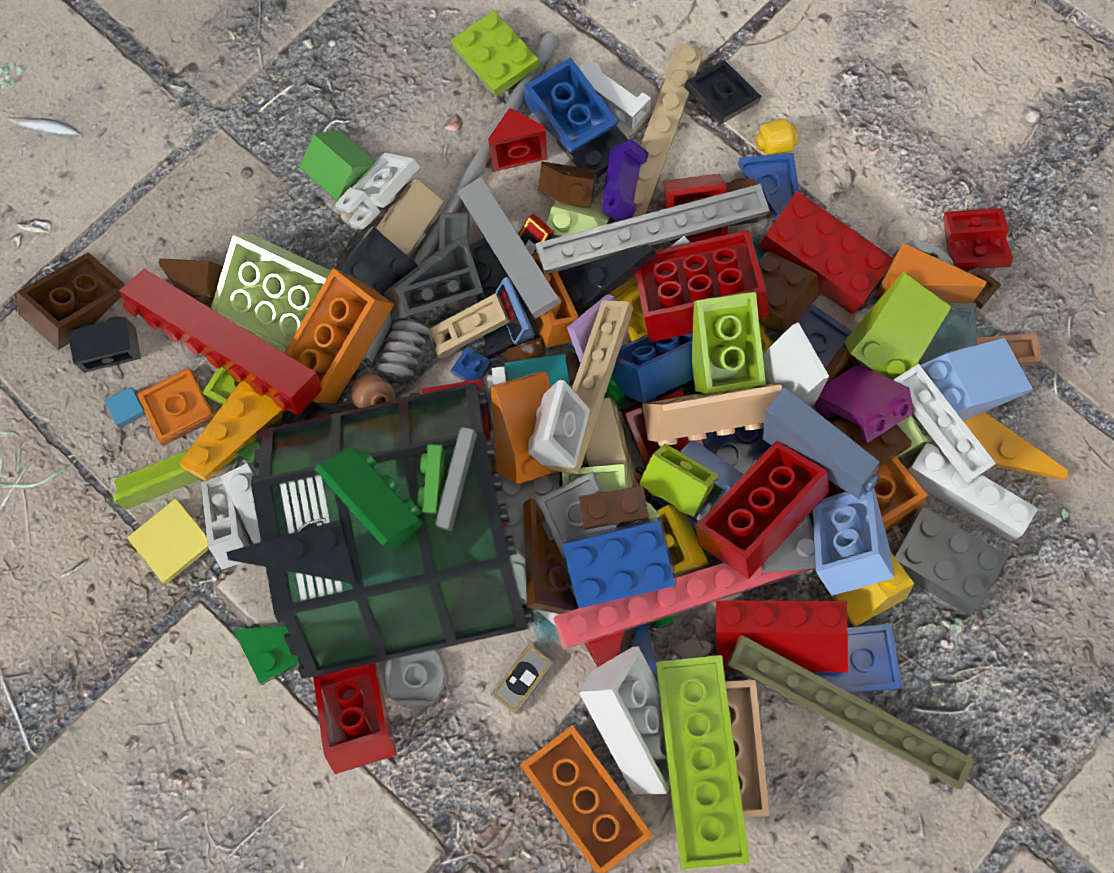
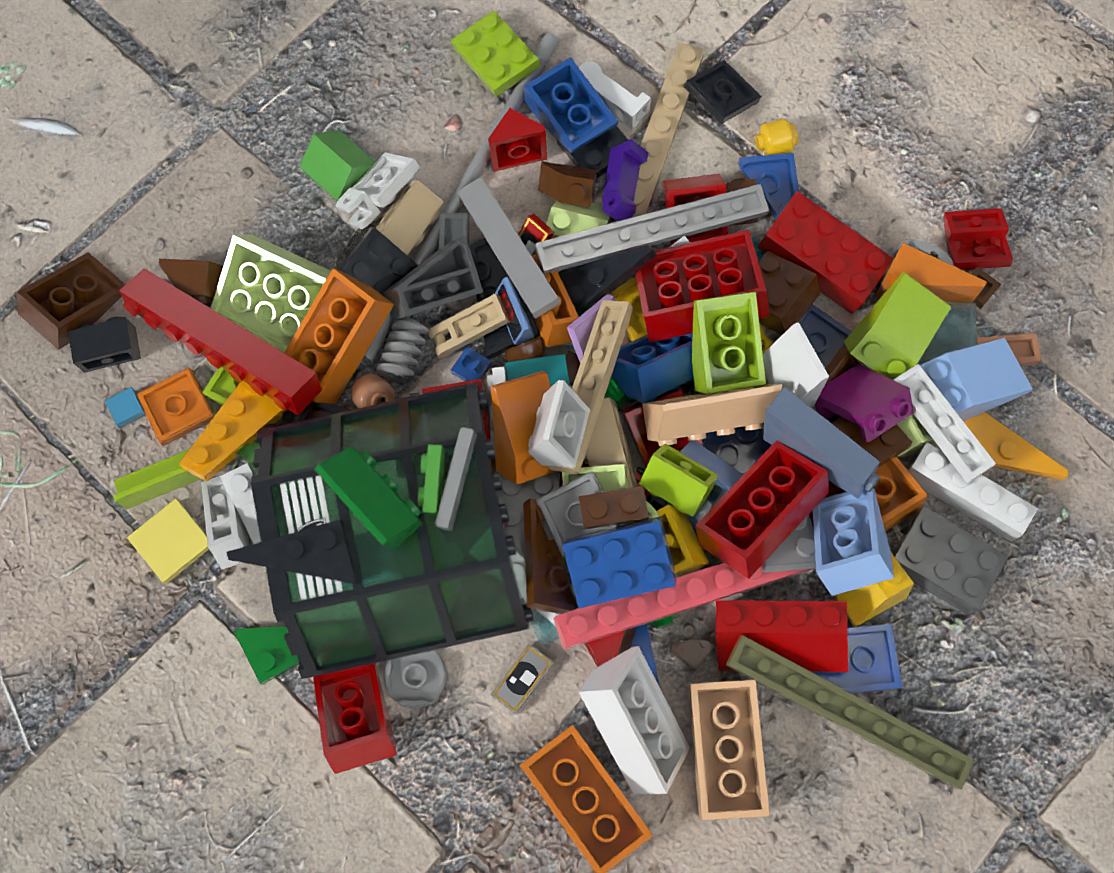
(701, 763): lime plate -> none

